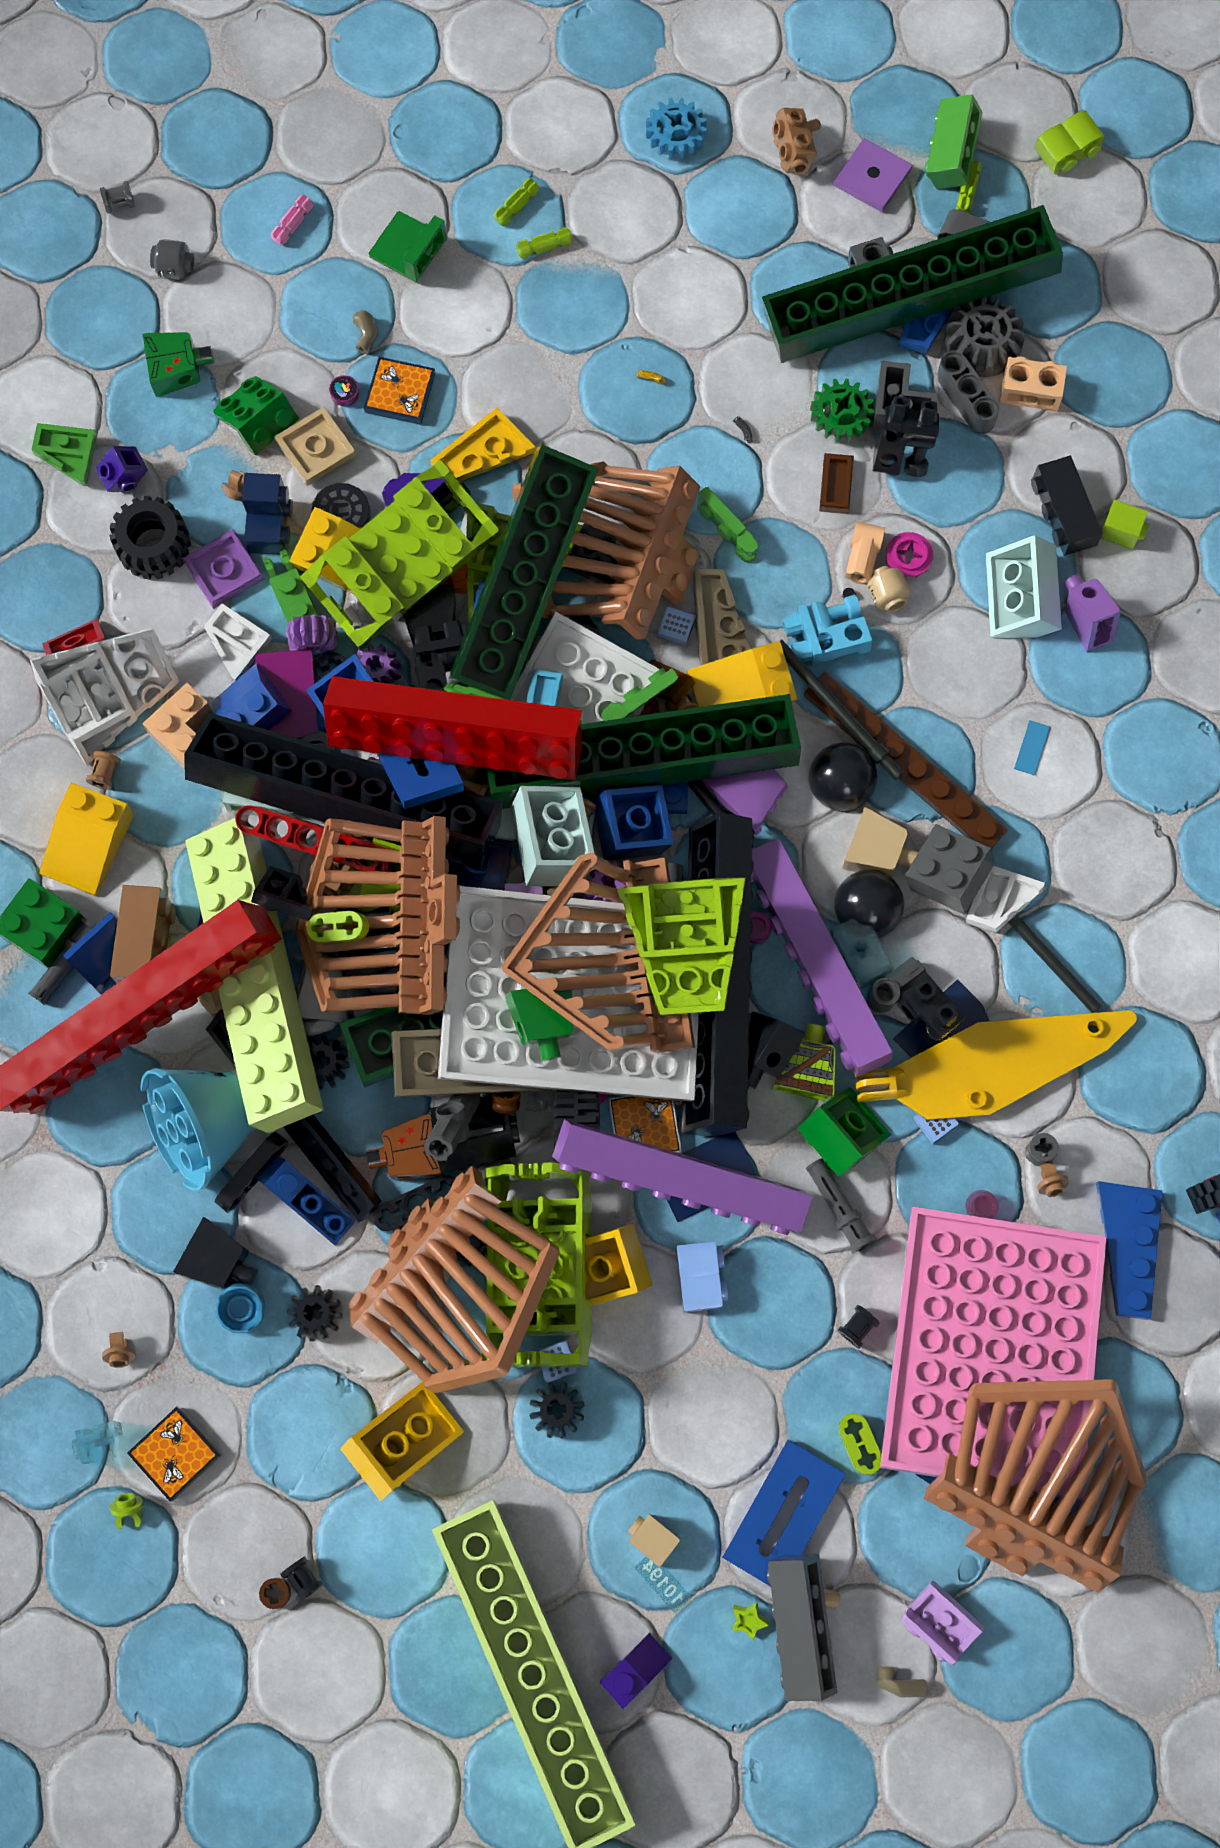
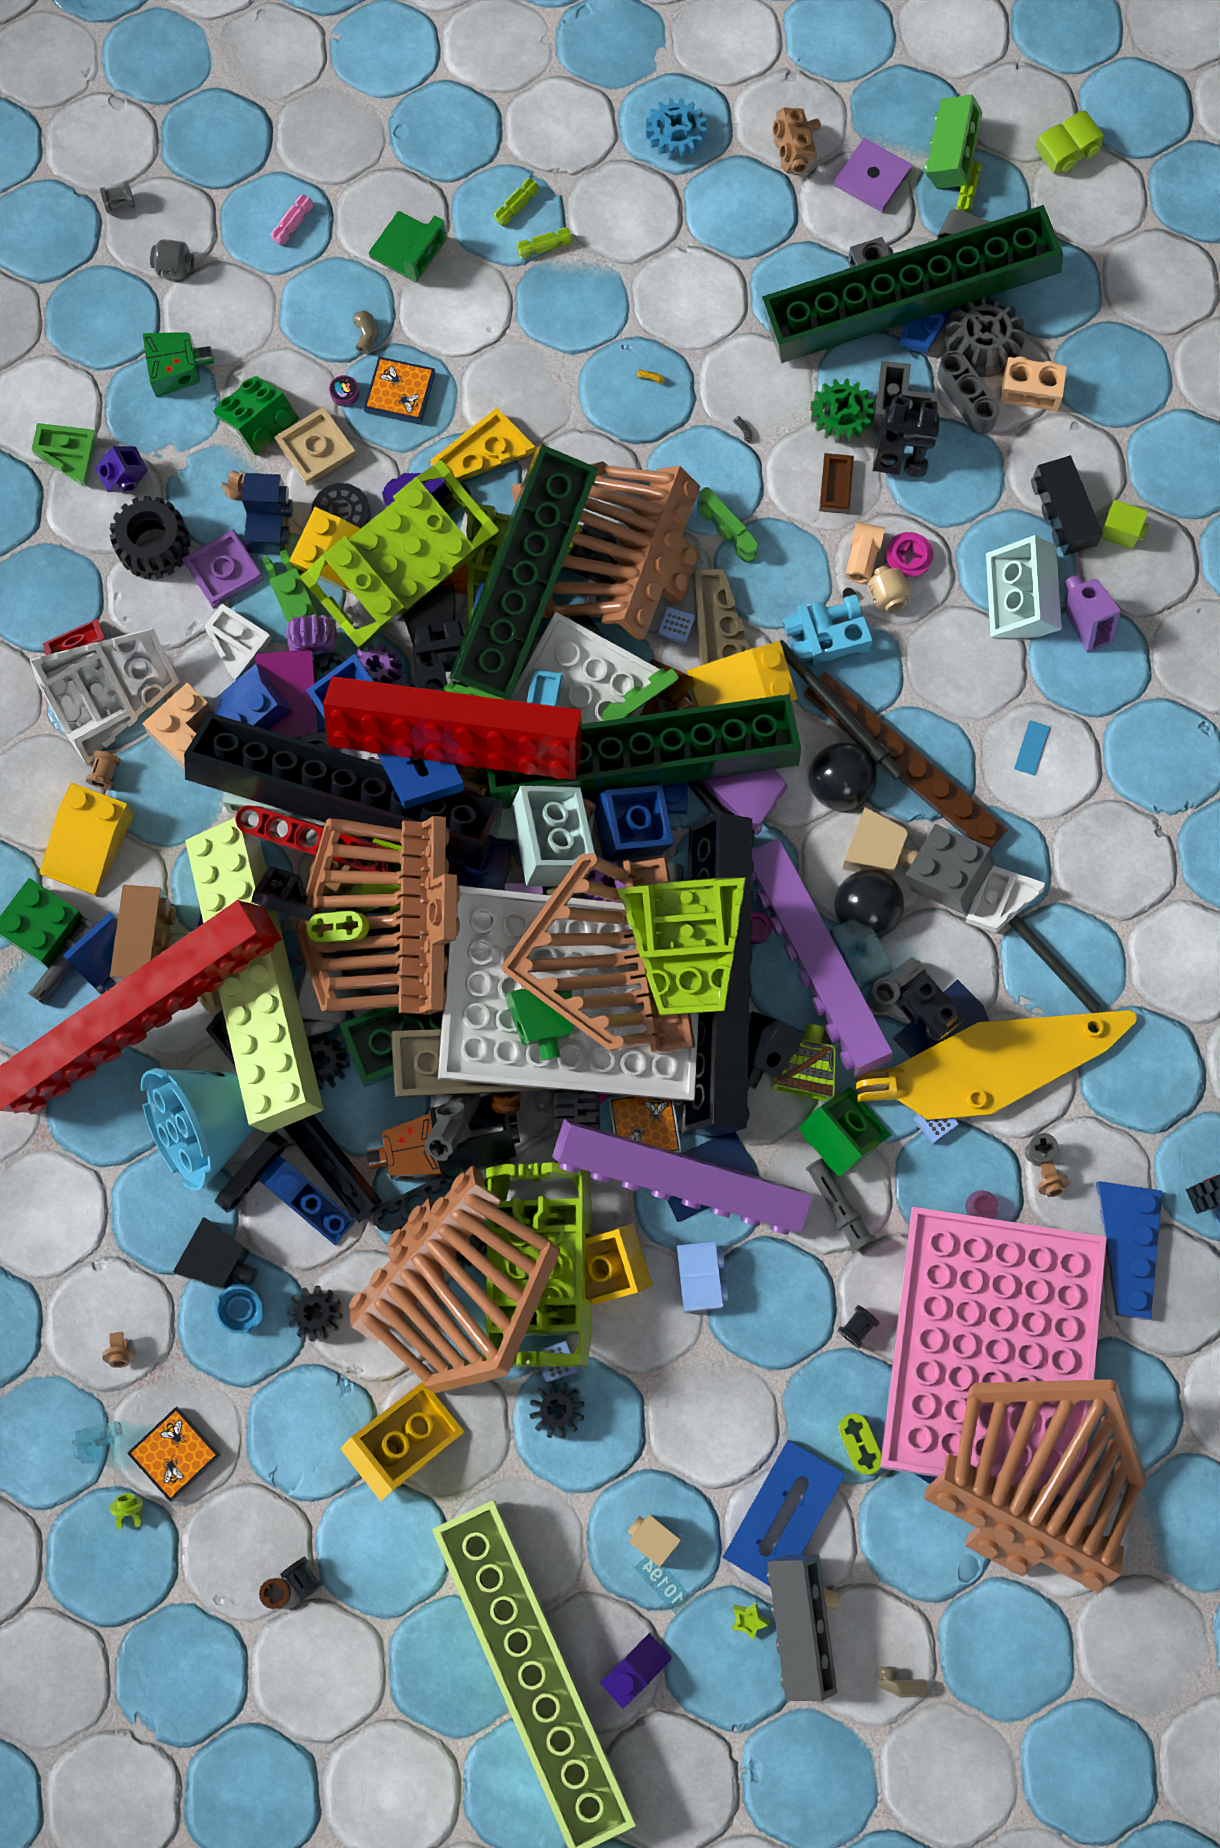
(941, 1623): lavender bracket -> none

